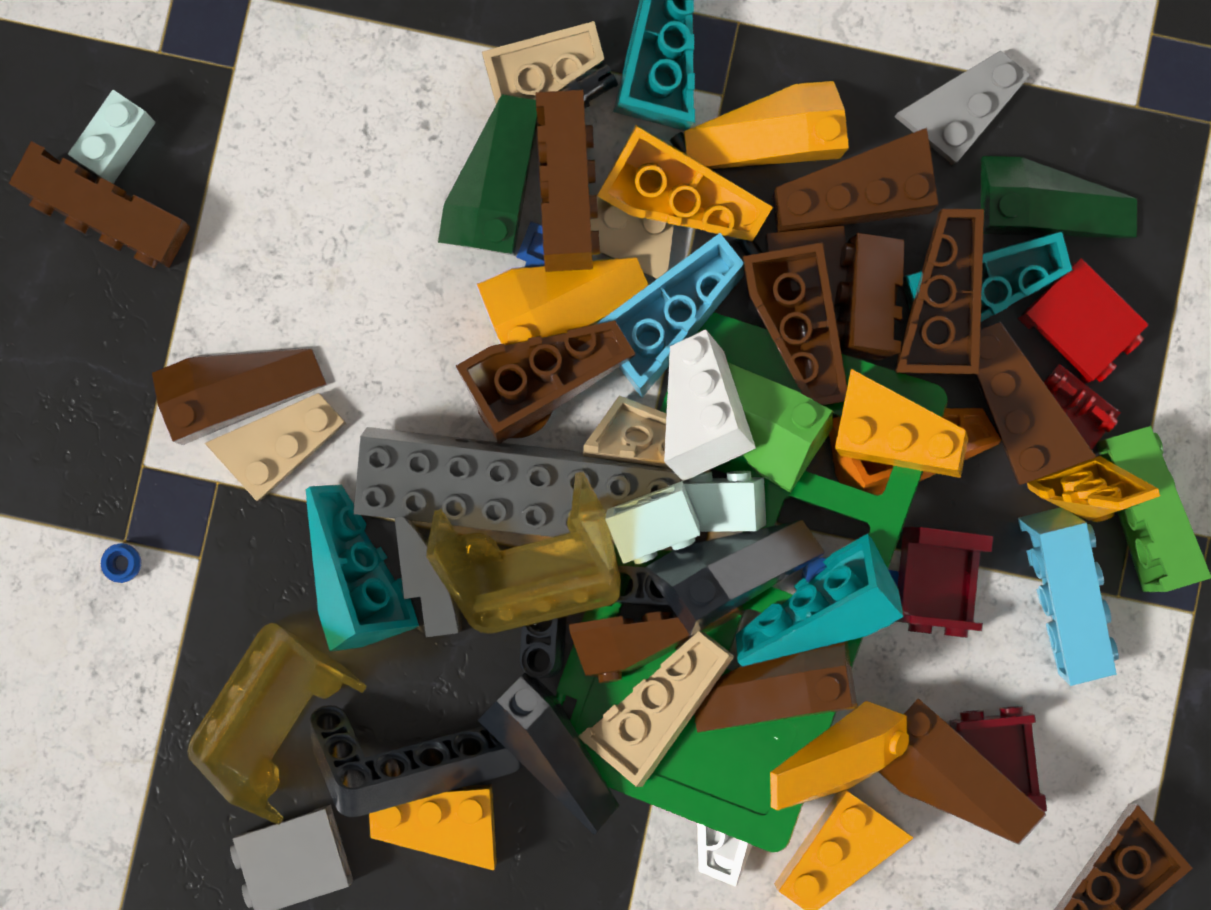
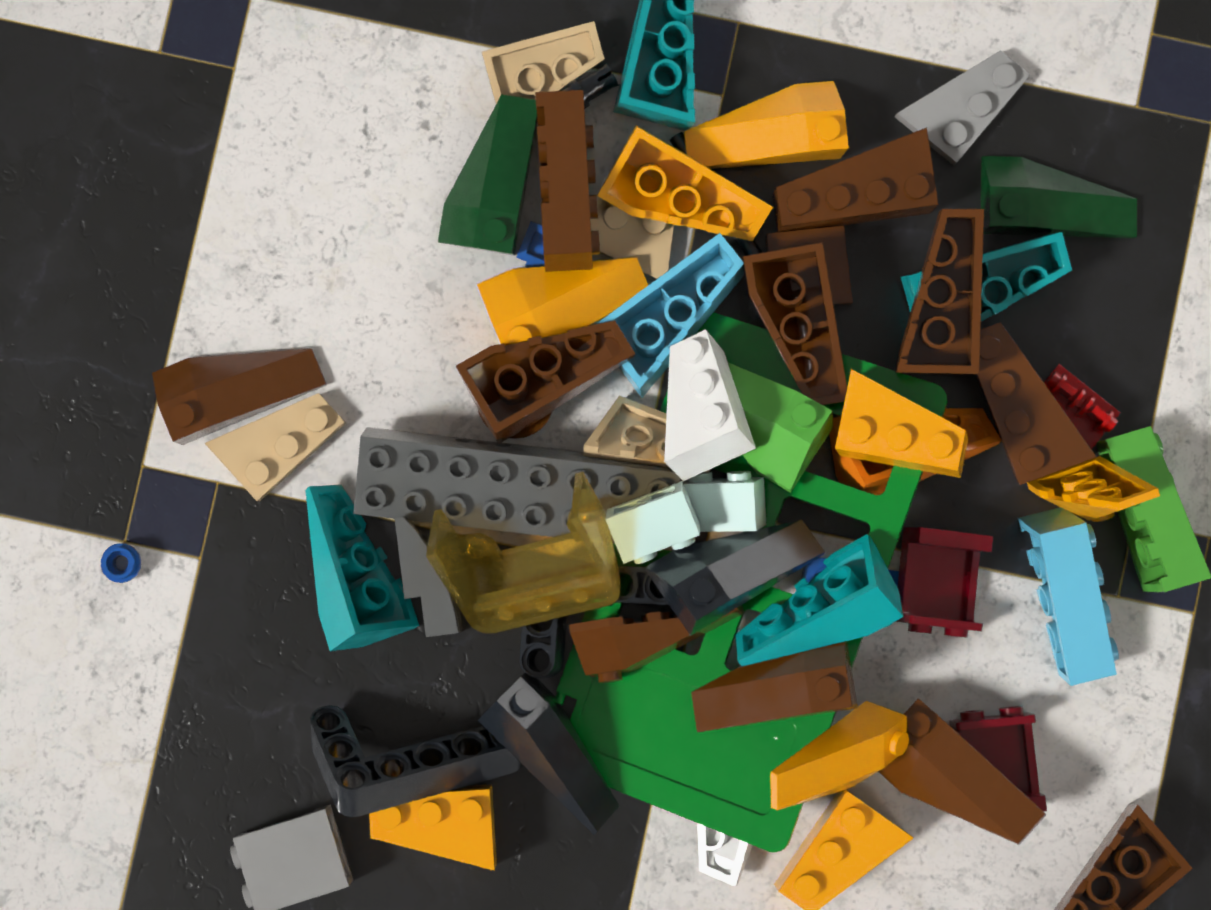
(99, 206): reddish brown wedge -> none
(112, 137): light aqua brick -> none
(258, 711): clear yellow windscreen -> none
(650, 719): tan wing -> none
(870, 296): reddish brown wedge -> none
(1085, 321): red panel -> none

